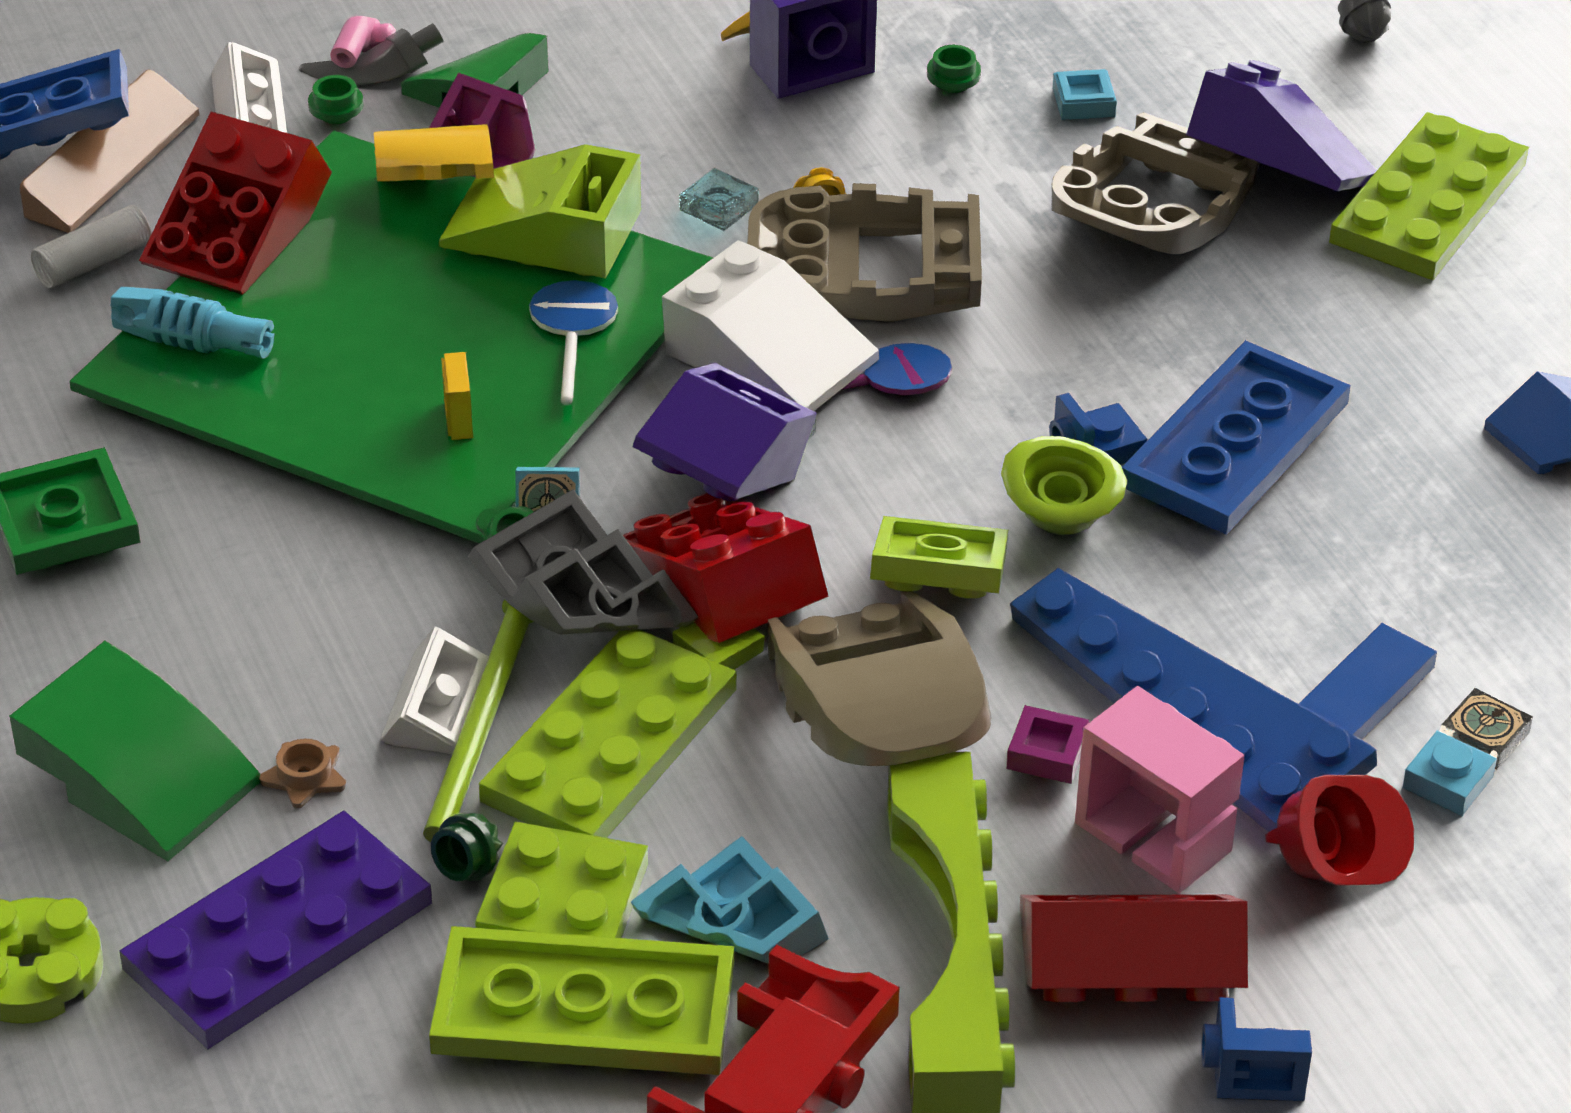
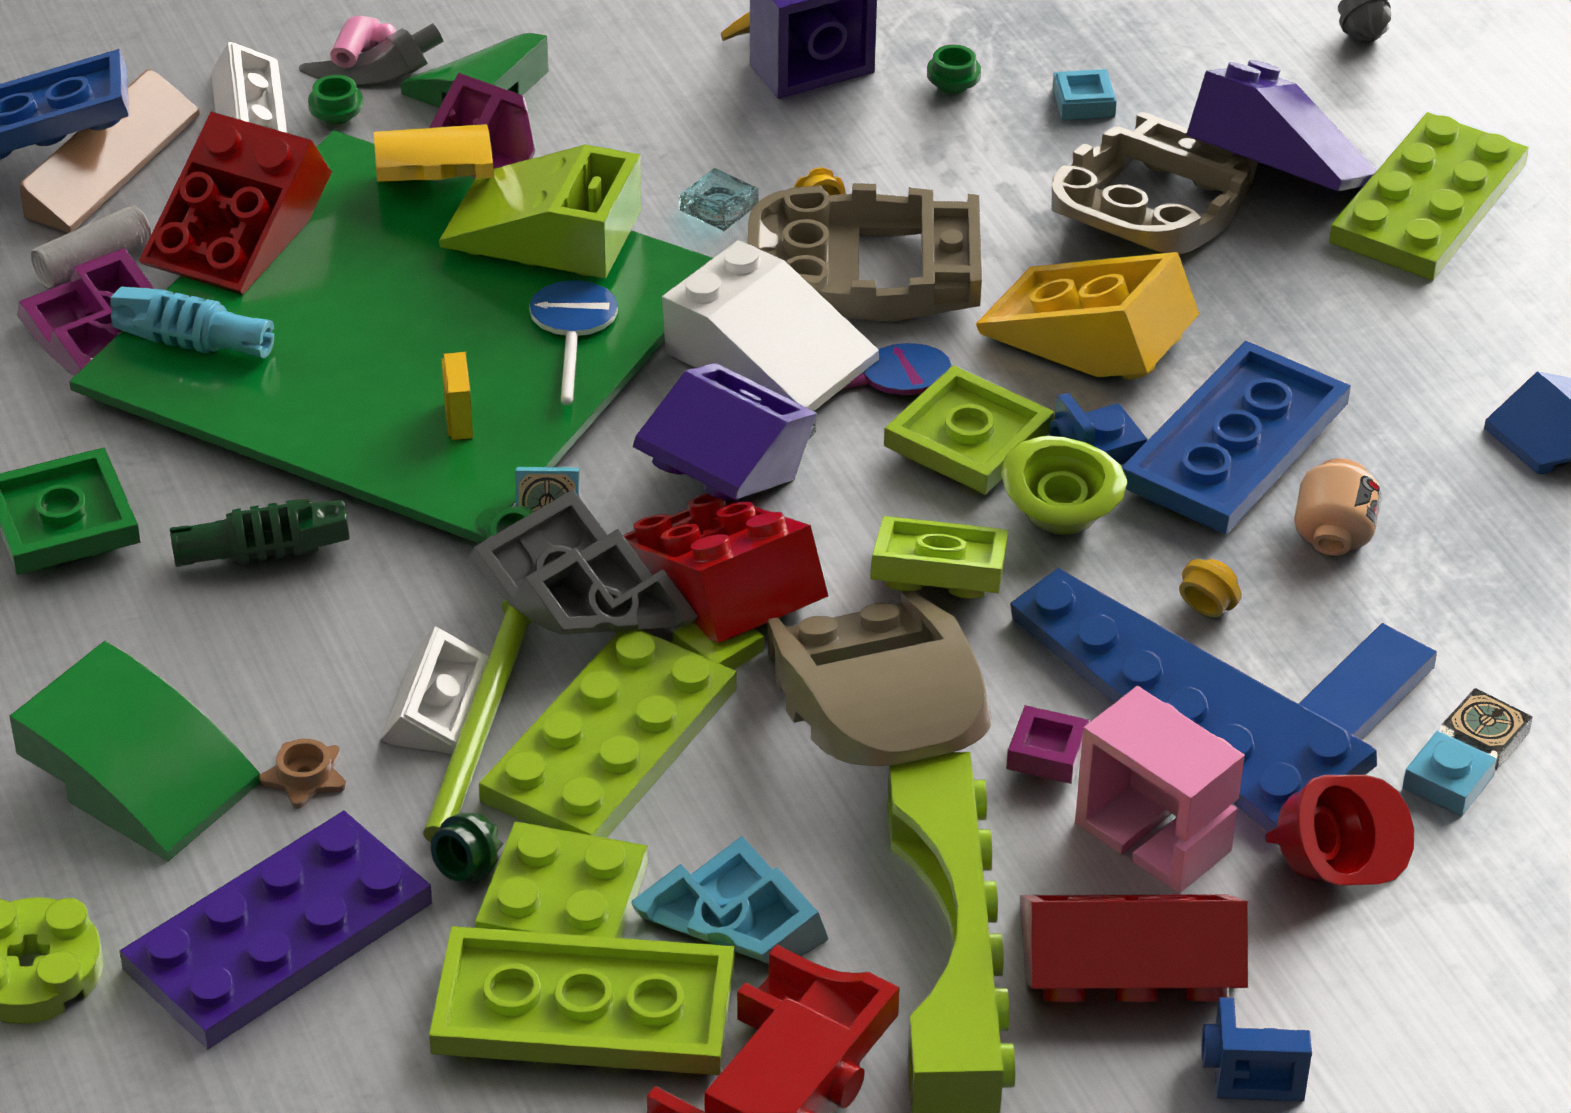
(76, 317): none -> magenta slope
(262, 533): none -> dark green hinge
(966, 428): none -> lime plate
(1097, 313): none -> yellow slope
(1209, 587): none -> yellow plate
(1337, 505): none -> light nougat head

